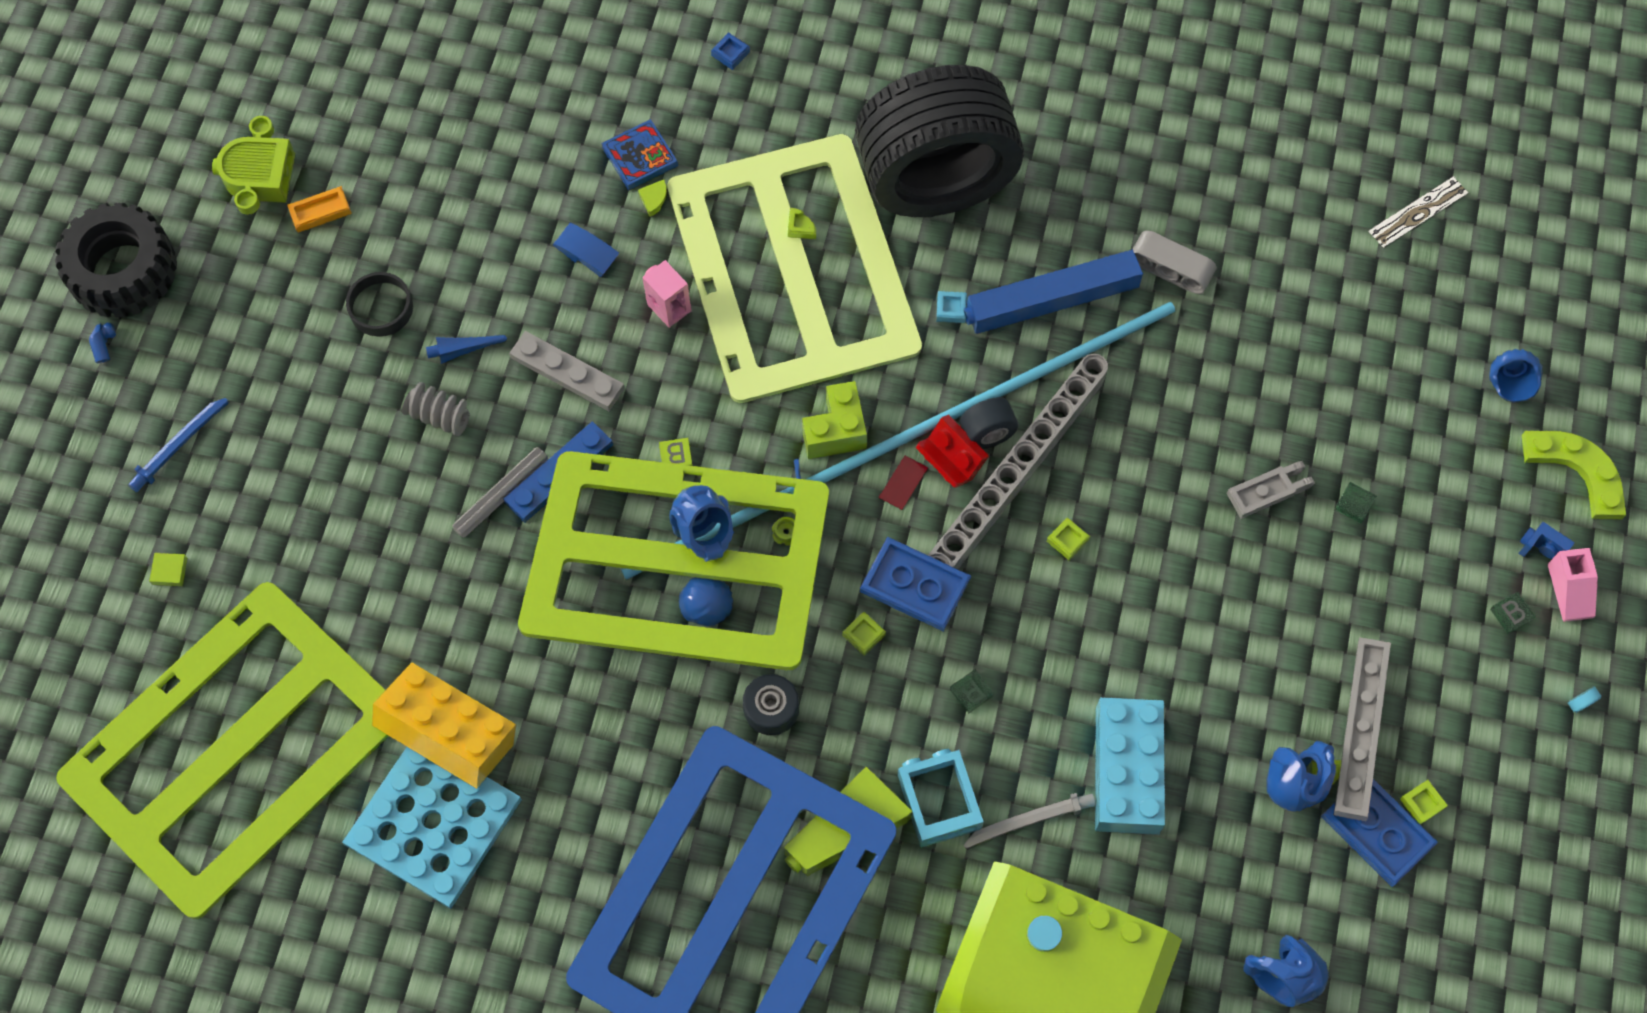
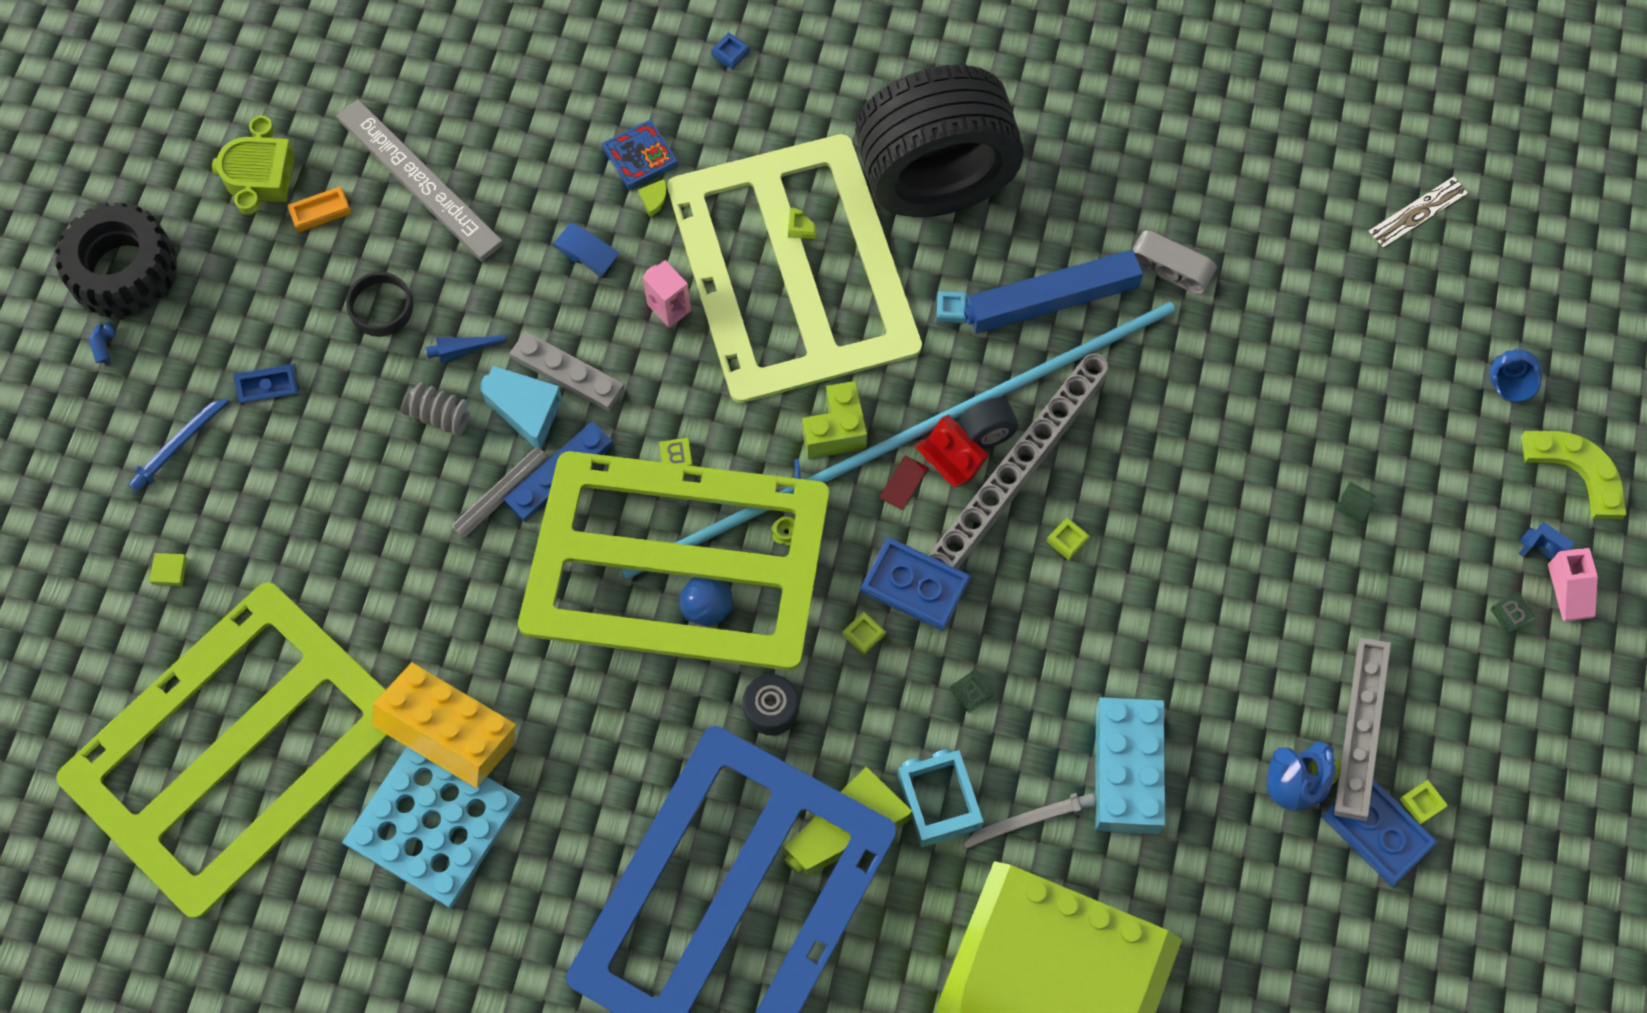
(266, 383): none -> blue slope
(420, 180): none -> light grey tile
(522, 402): none -> medium azure slope
(695, 514): blue helmet -> none
(1044, 933): medium azure tile -> none
(1268, 489): light grey hinge -> none
(1299, 972): blue helmet -> none
(1584, 699): medium azure tile -> none

